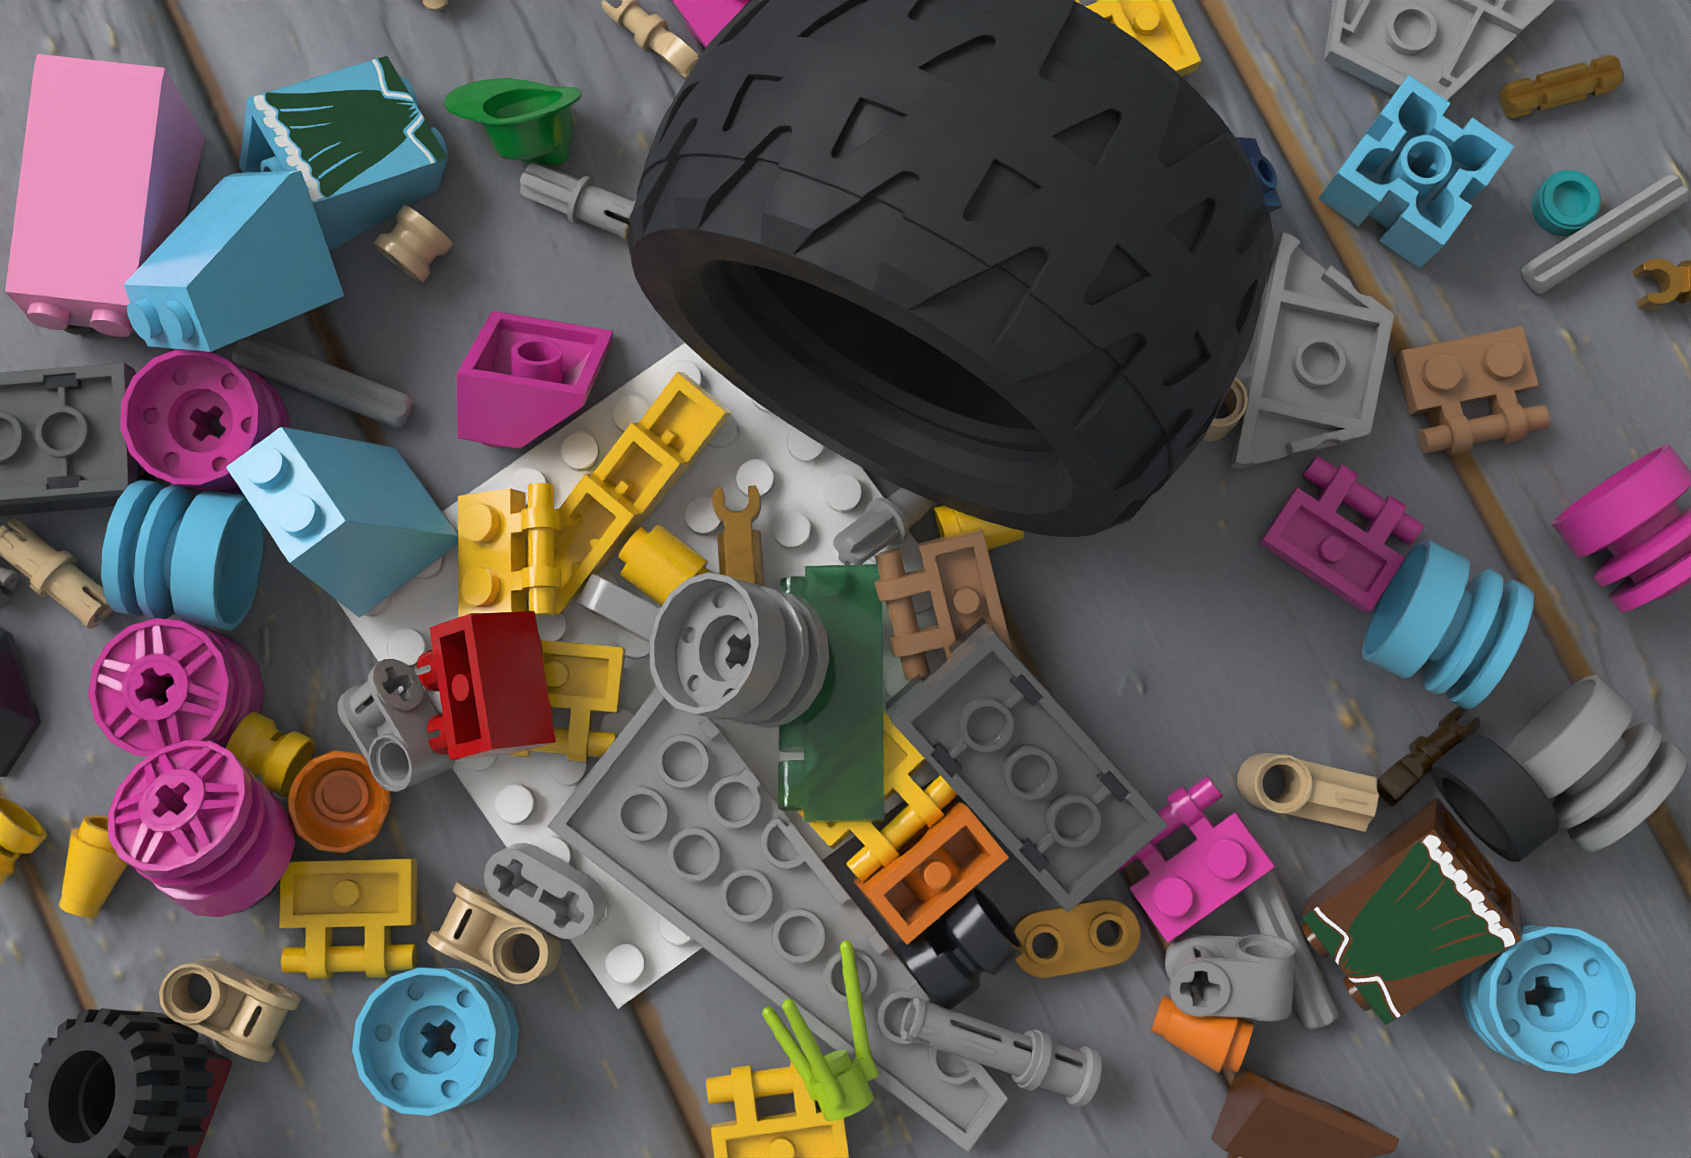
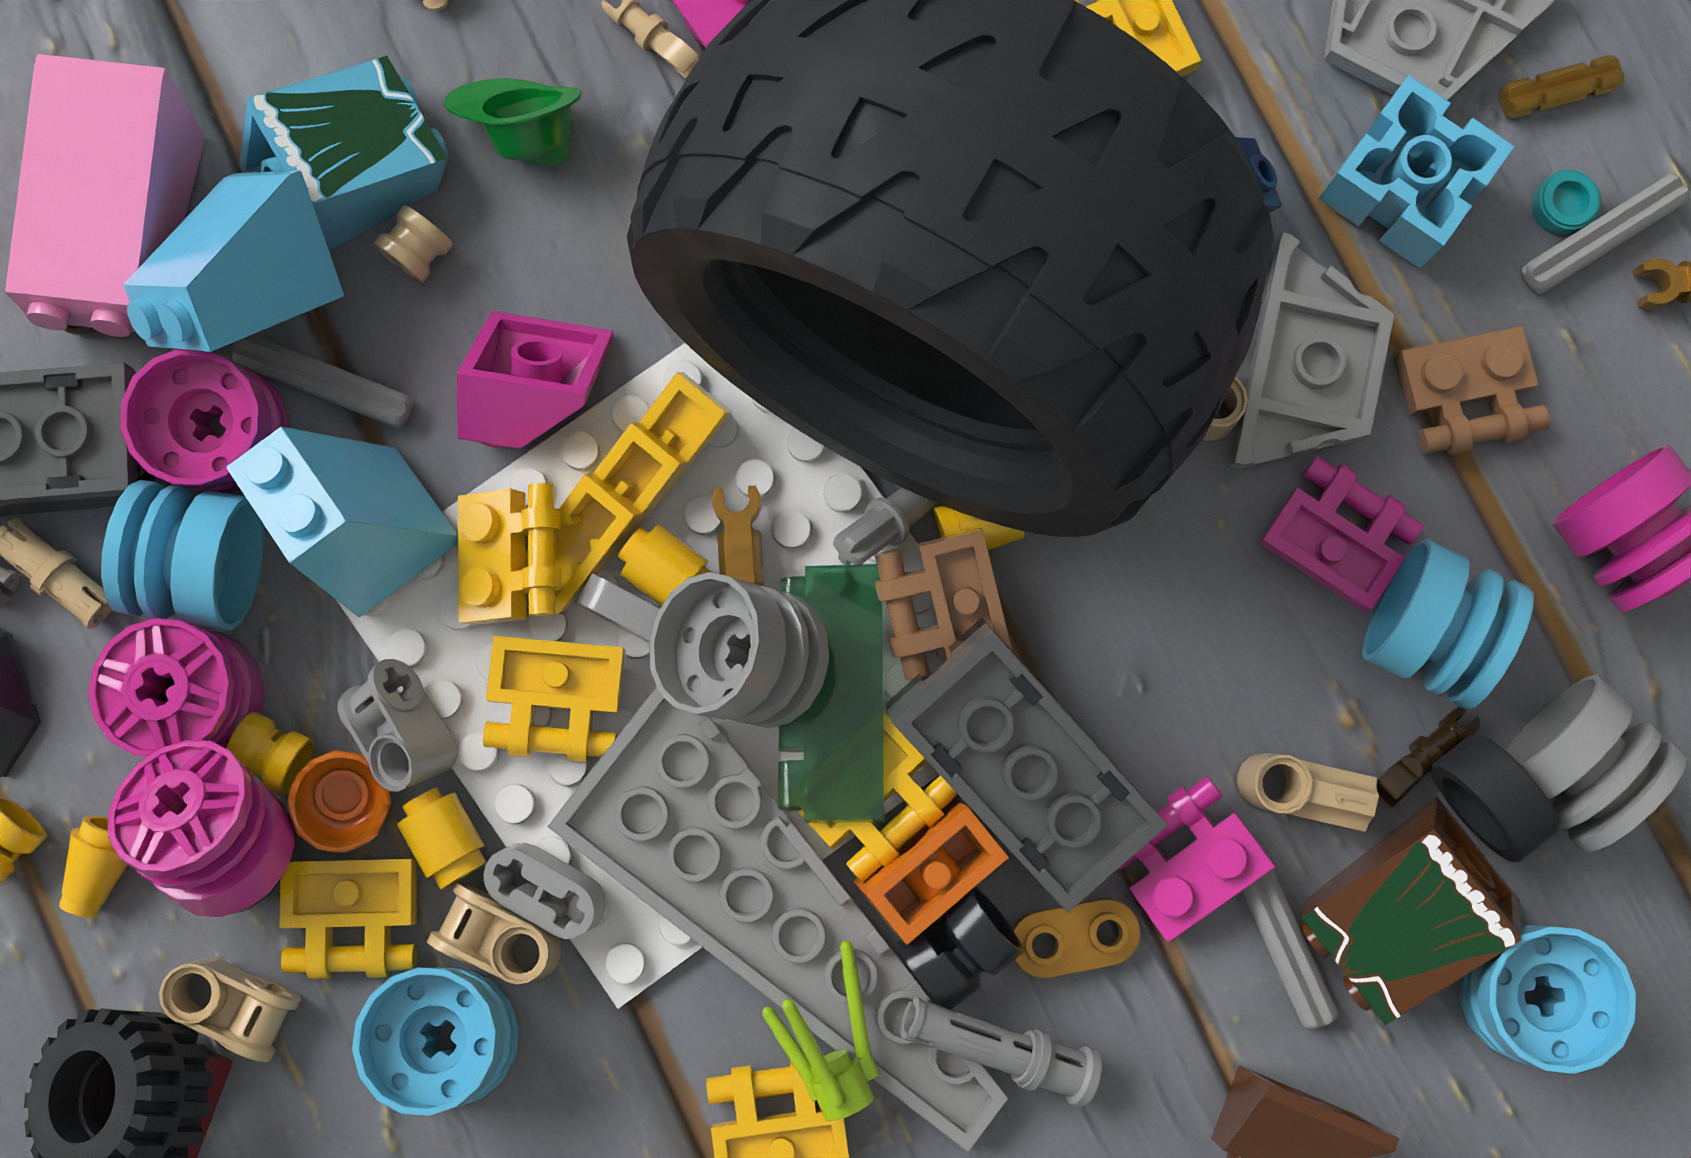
(442, 837): none -> yellow brick
(488, 685): red brick -> none
(577, 198): light grey axle -> none
(1209, 1039): orange cone -> none
(1237, 976): light grey piece -> none

